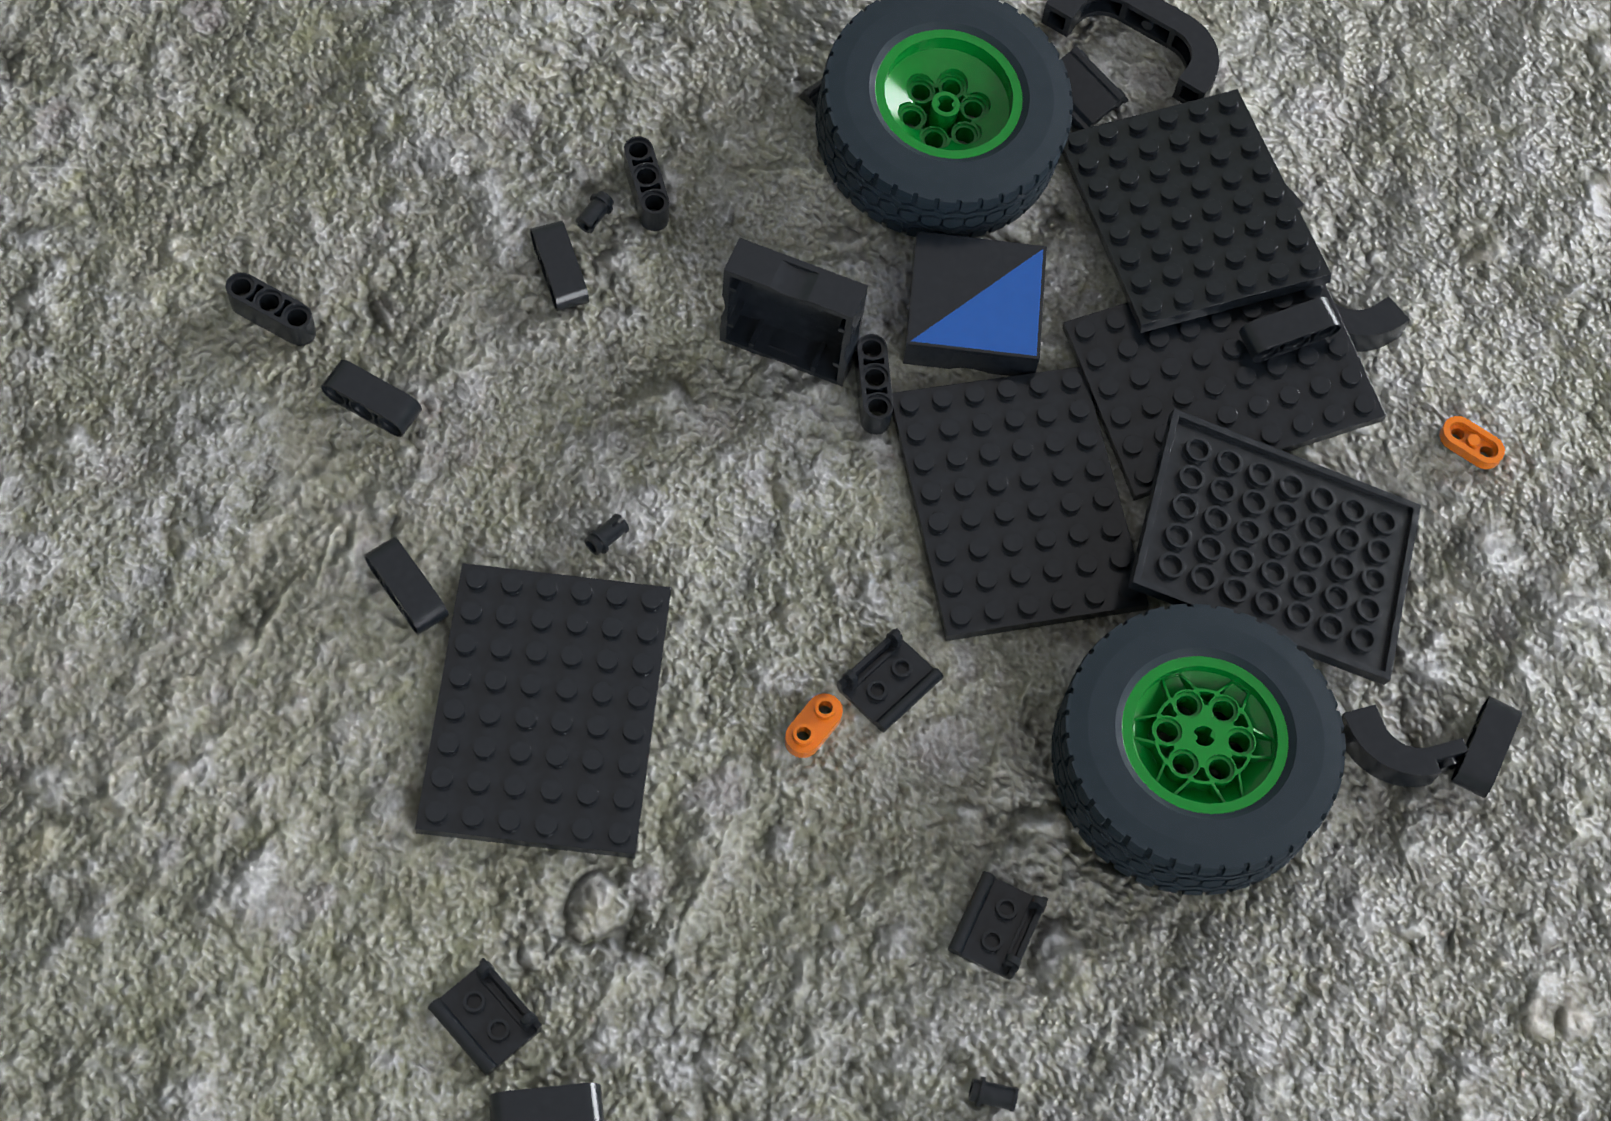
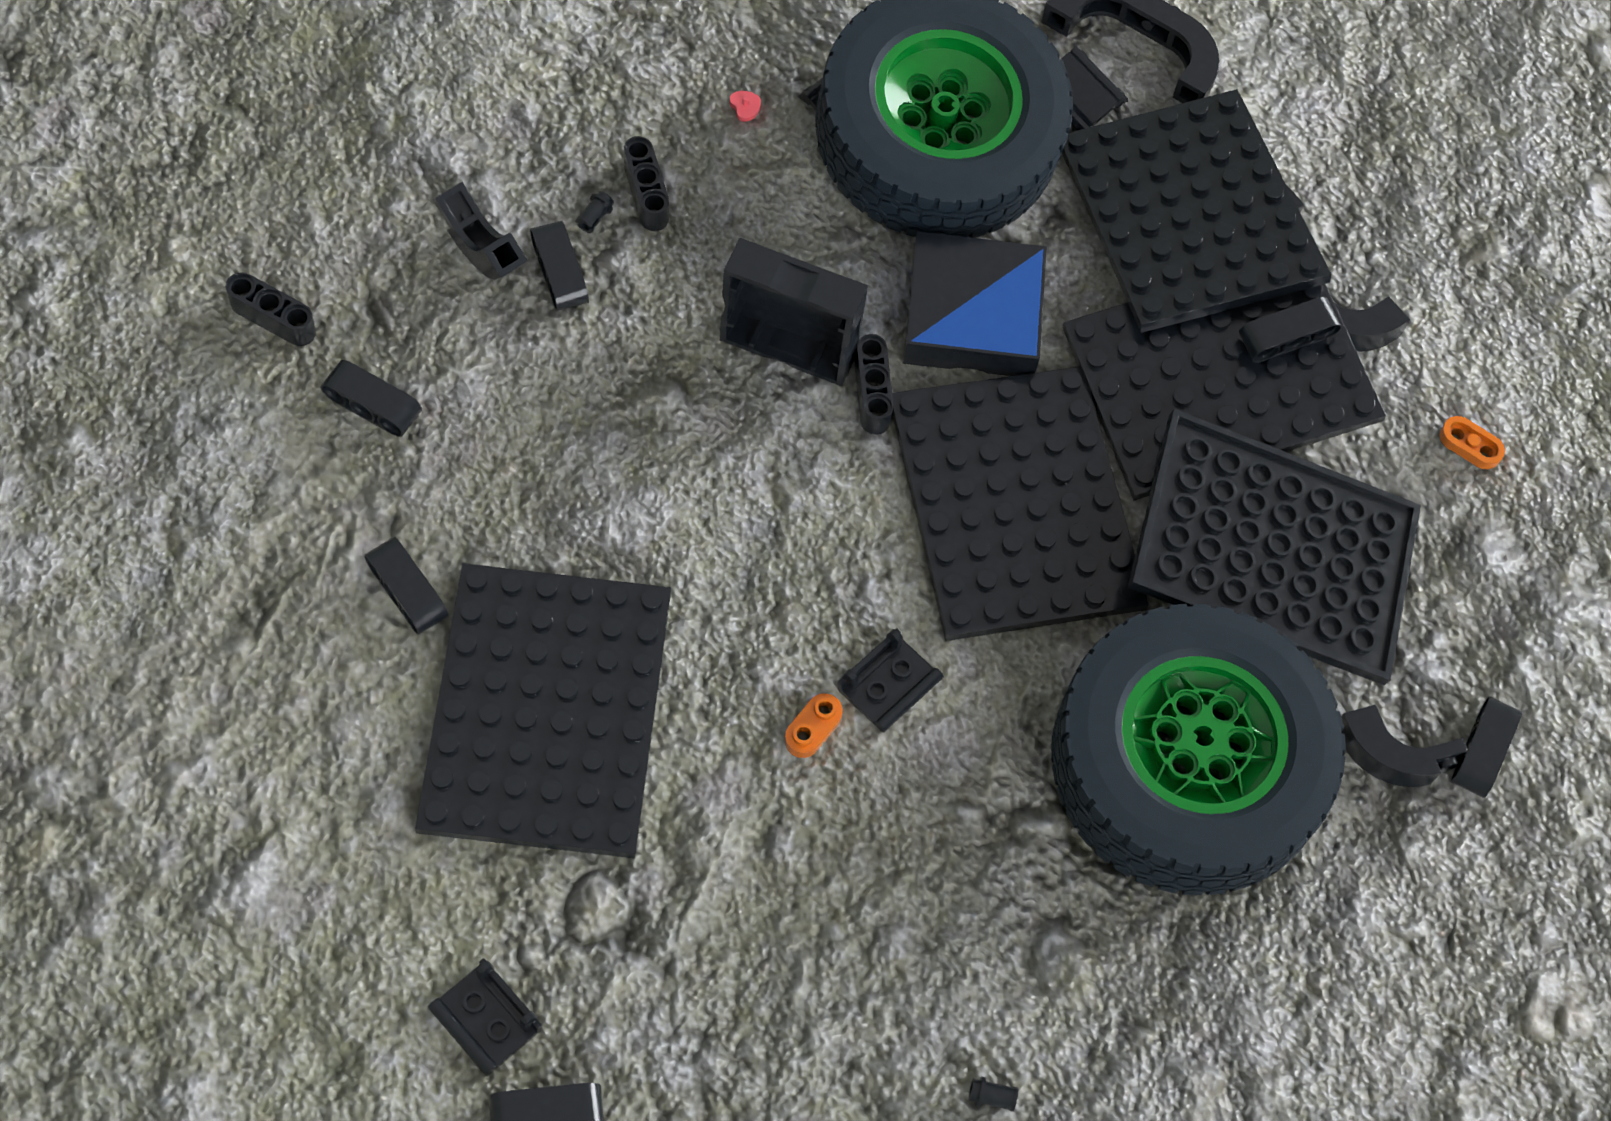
(476, 238): none -> black arch
(599, 539): black pin -> none
(745, 104): none -> coral piece
(997, 926): black piece -> none

